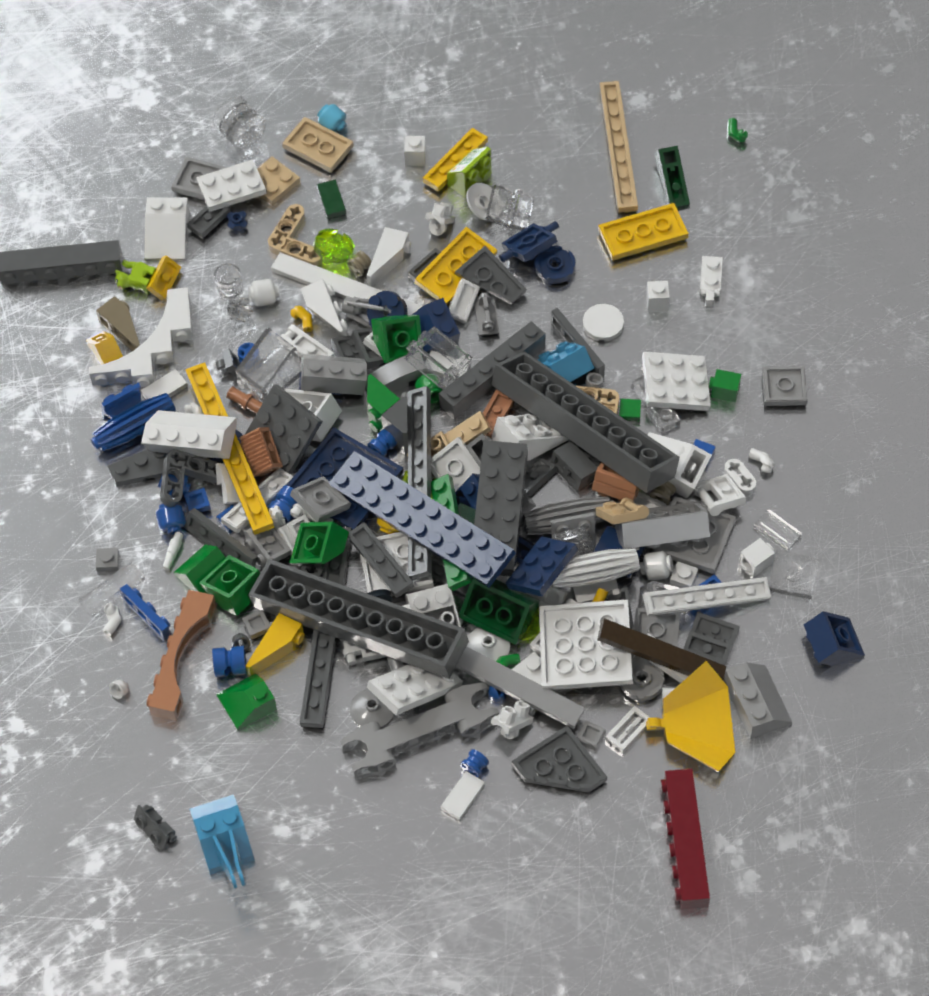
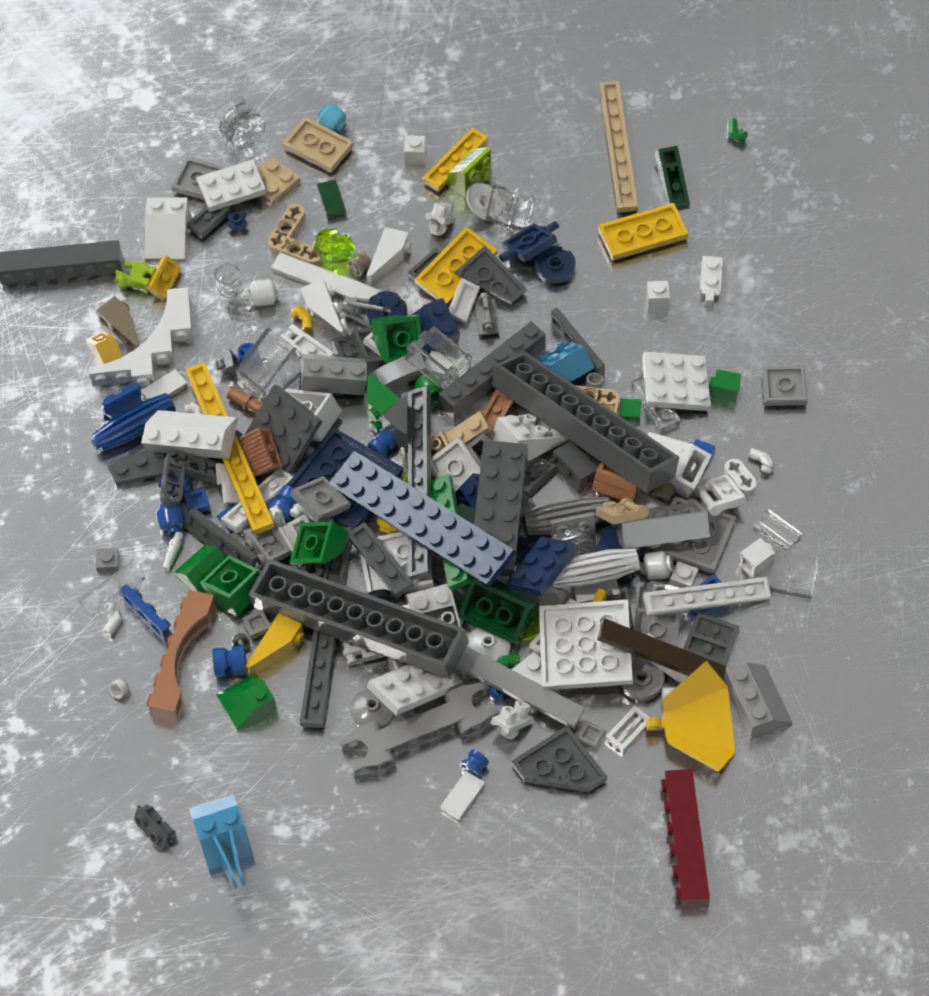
(603, 322): white tile -> none
(833, 639): dark blue slope -> none

